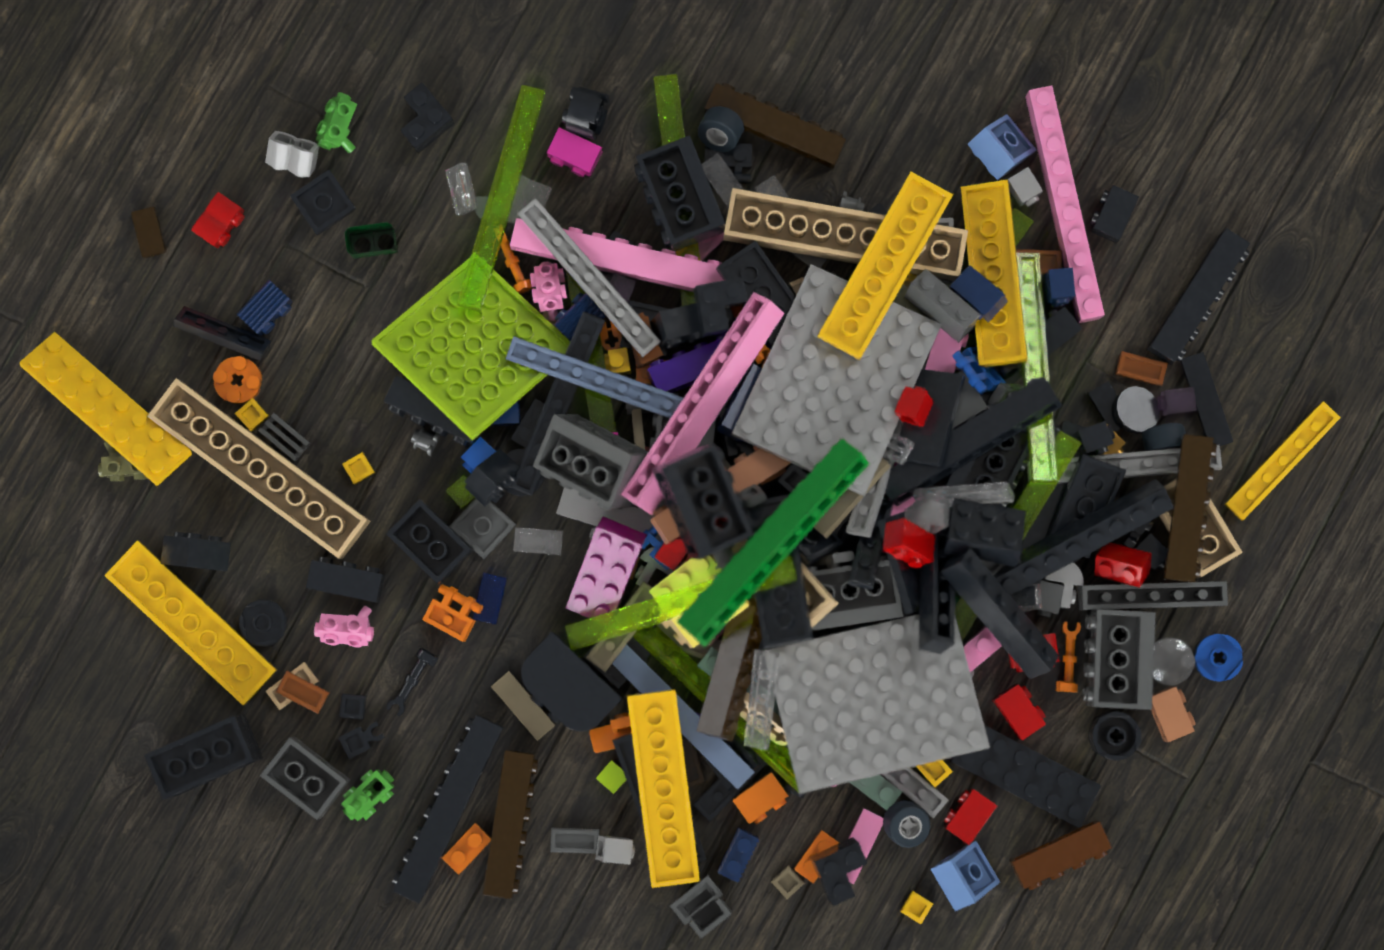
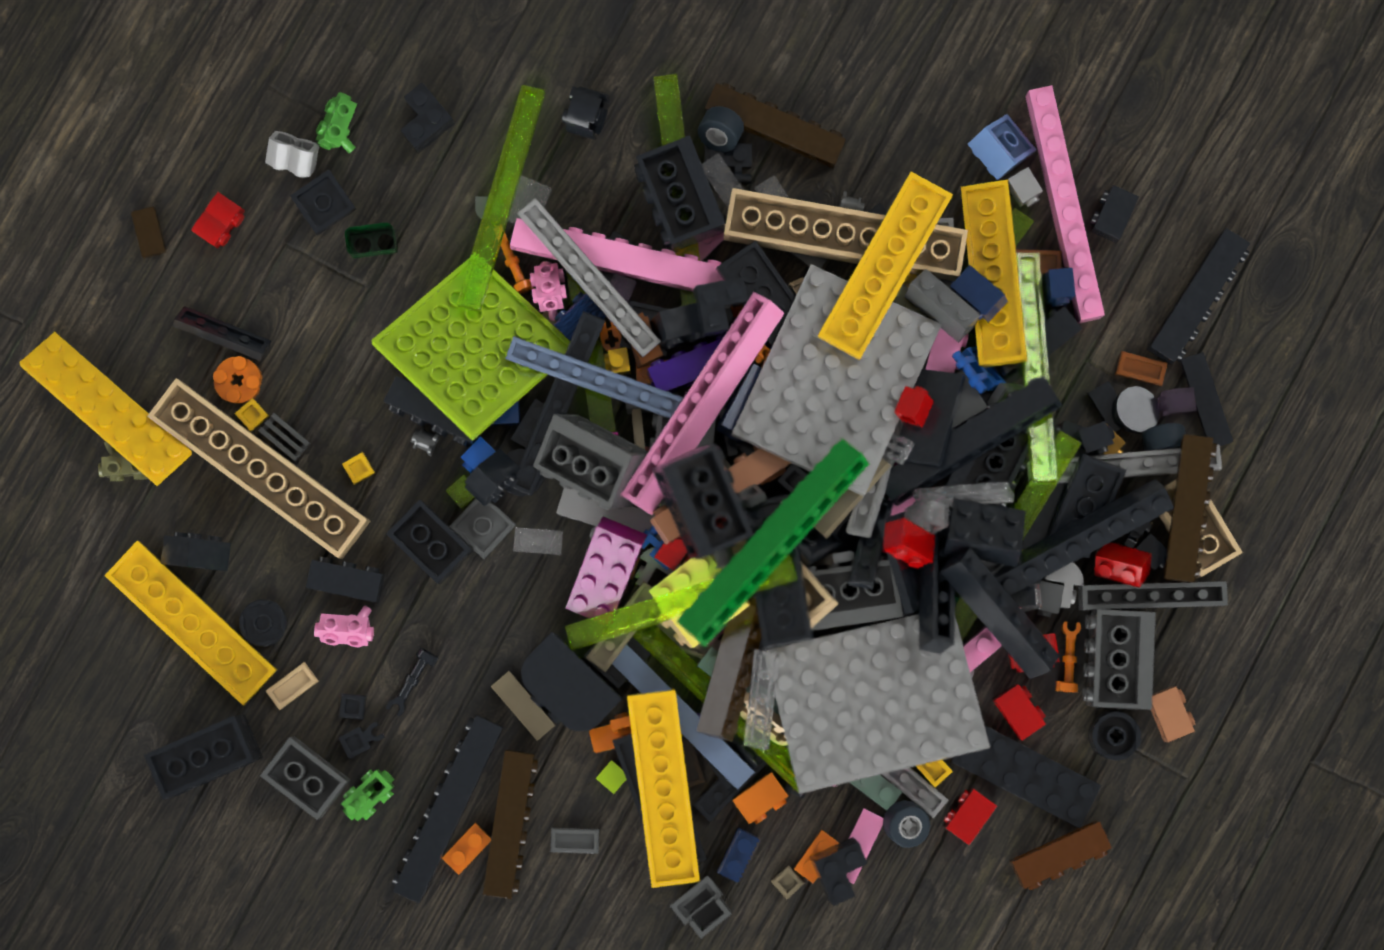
(265, 308): dark blue brick -> none
(302, 692): dark orange tile -> none
(449, 619): orange plate -> none
(461, 189): clear plate -> none
(491, 598): clear blue tile -> none
(574, 152): dark pink brick -> none
(615, 849): light grey brick -> none
(916, 907): yellow tile -> none
(965, 876): medium blue slope -> none
(1172, 661): clear dish -> none
(1232, 657): blue plate -> none
(1282, 460): yellow plate -> none

